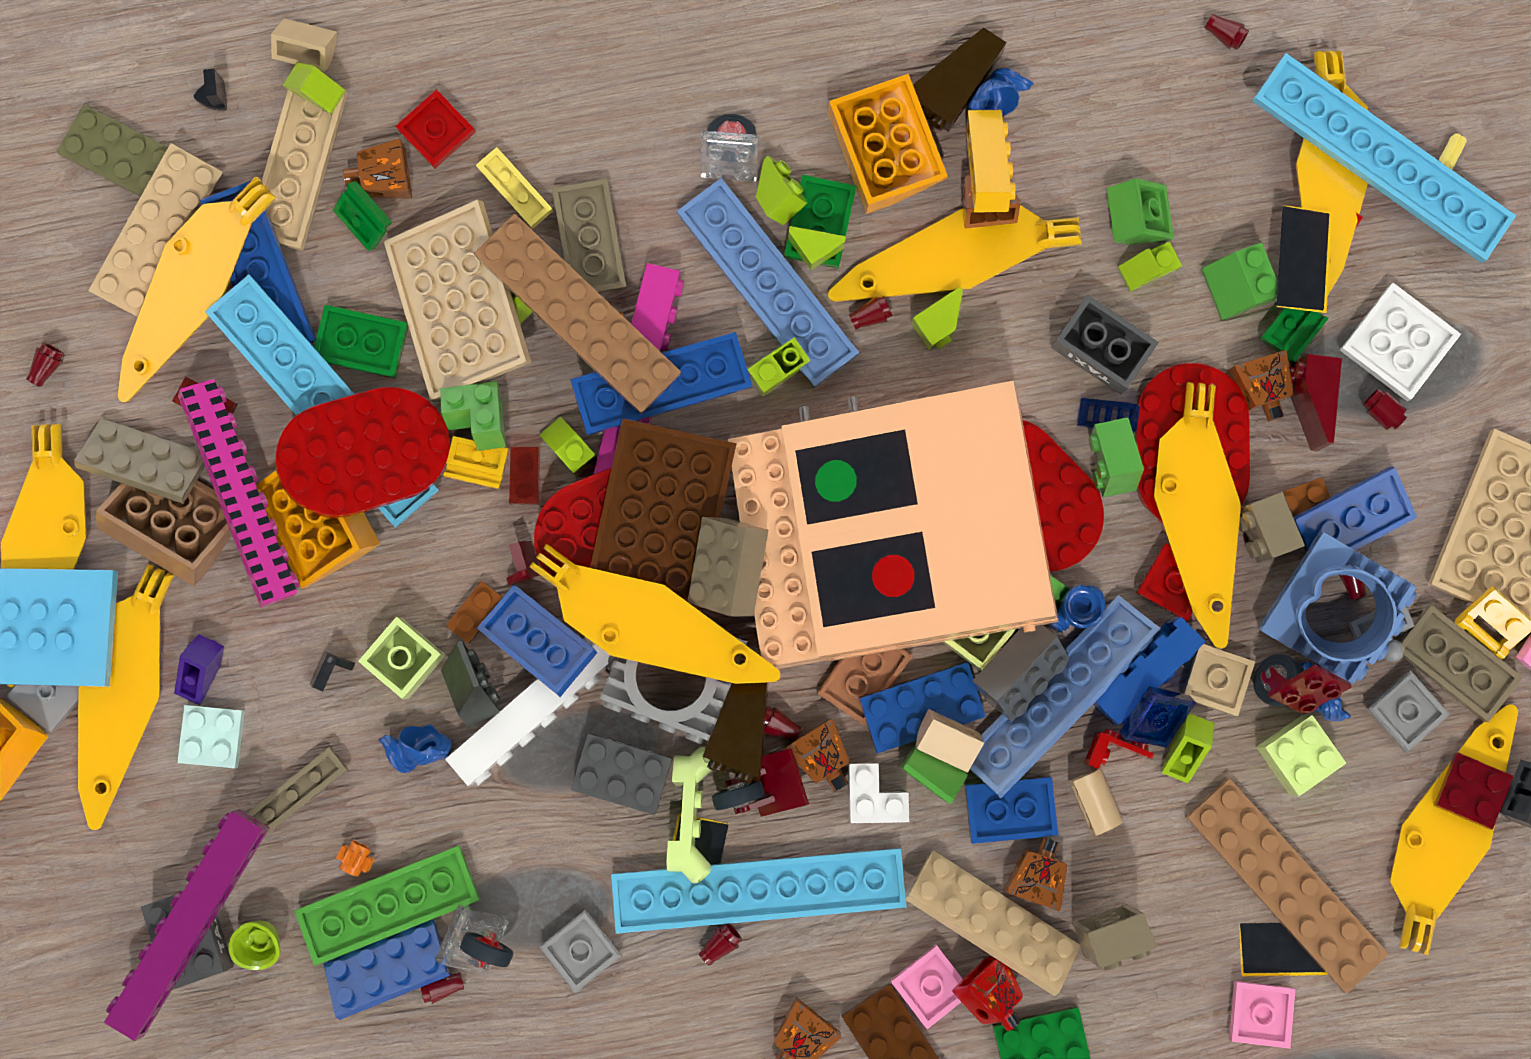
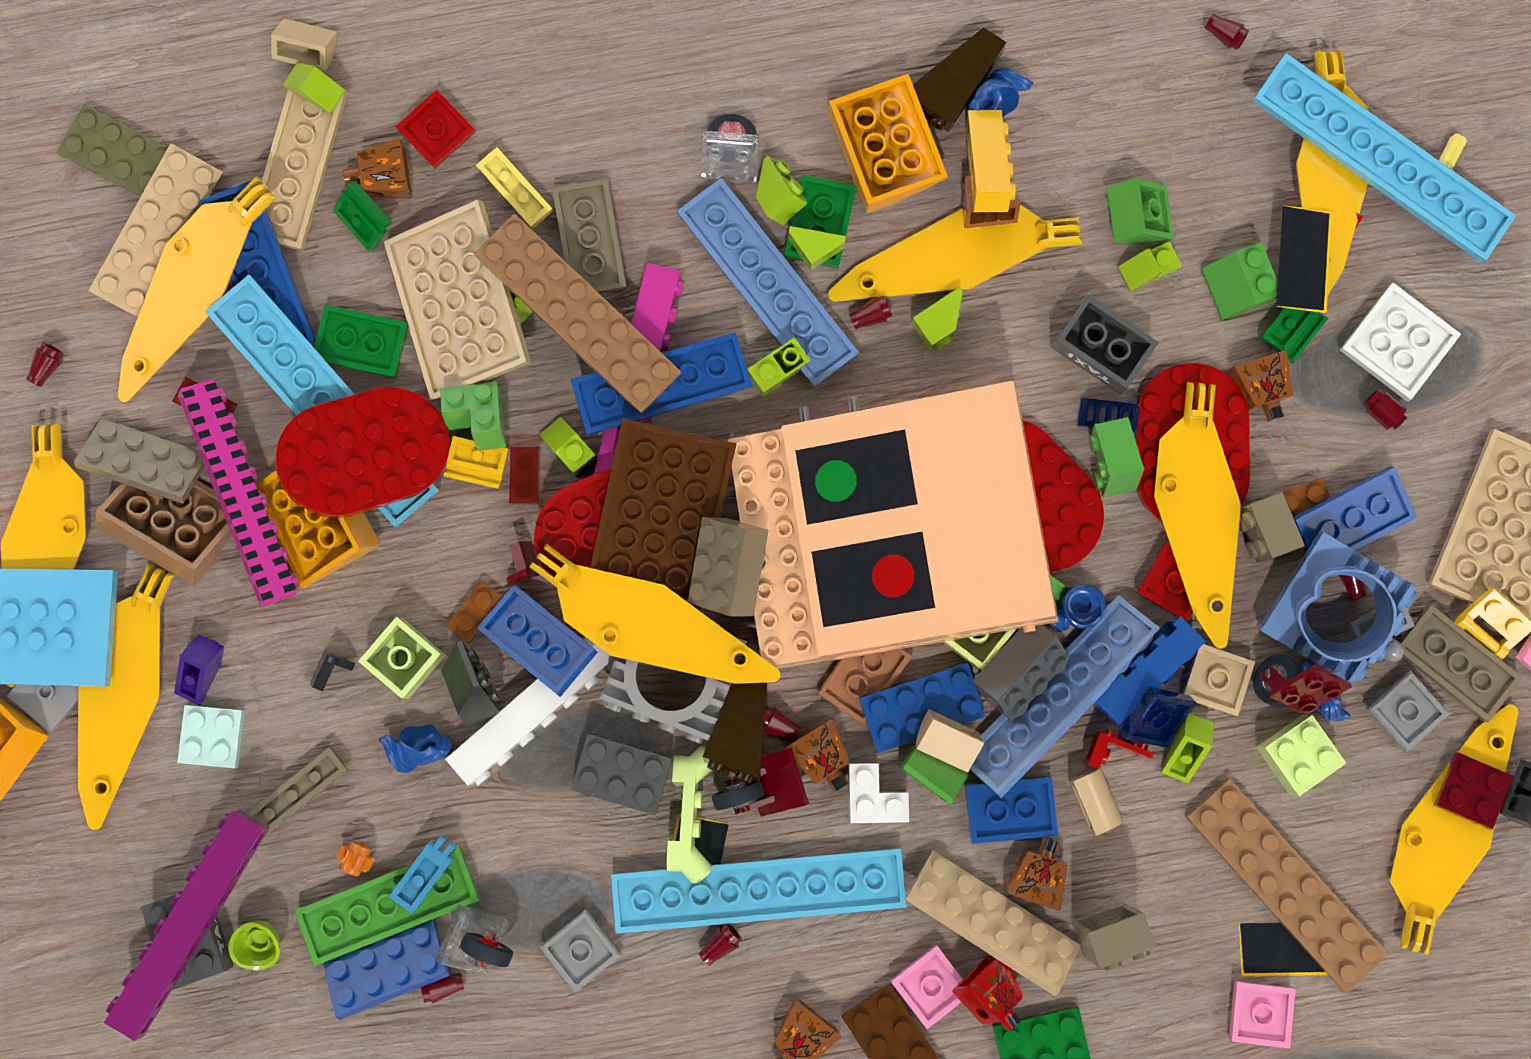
(213, 92): black tile -> none
(423, 875): none -> dark azure hinge
(1316, 397): dark red slope -> none

